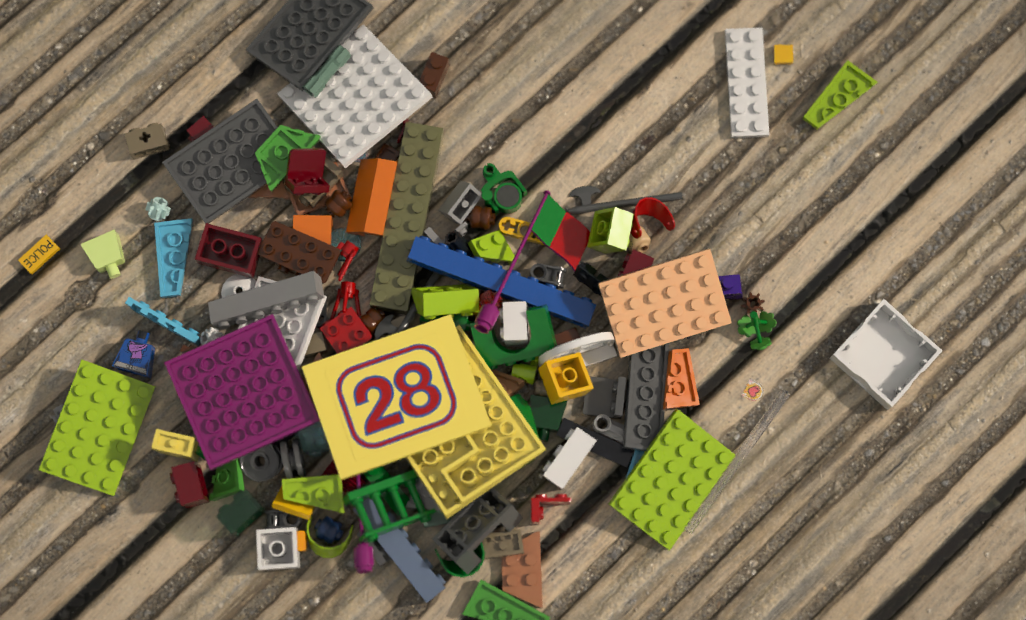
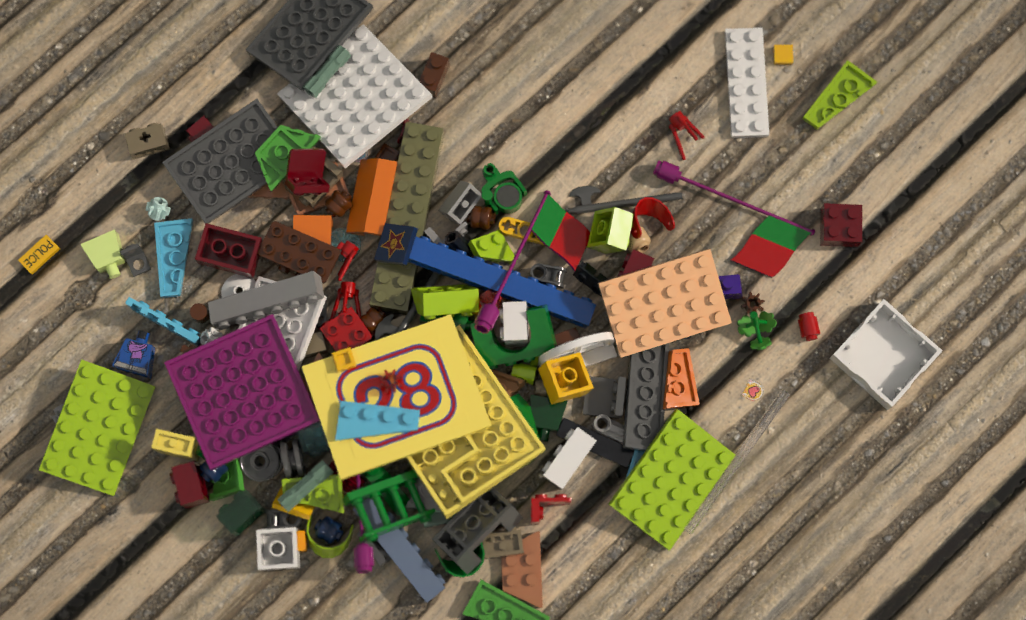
(133, 253): none -> dark grey bracket
(199, 313): none -> reddish brown piece
(214, 474): none -> dark blue piece
(305, 485): none -> sand green axle
(343, 359): none -> yellow tile
(368, 420): none -> medium azure wing
(388, 376): none -> clear red gear
(395, 244): none -> dark blue tile
(681, 122): none -> red plant
(770, 242): none -> flag
(808, 326): none -> red brick
(841, 225): none -> dark red brick

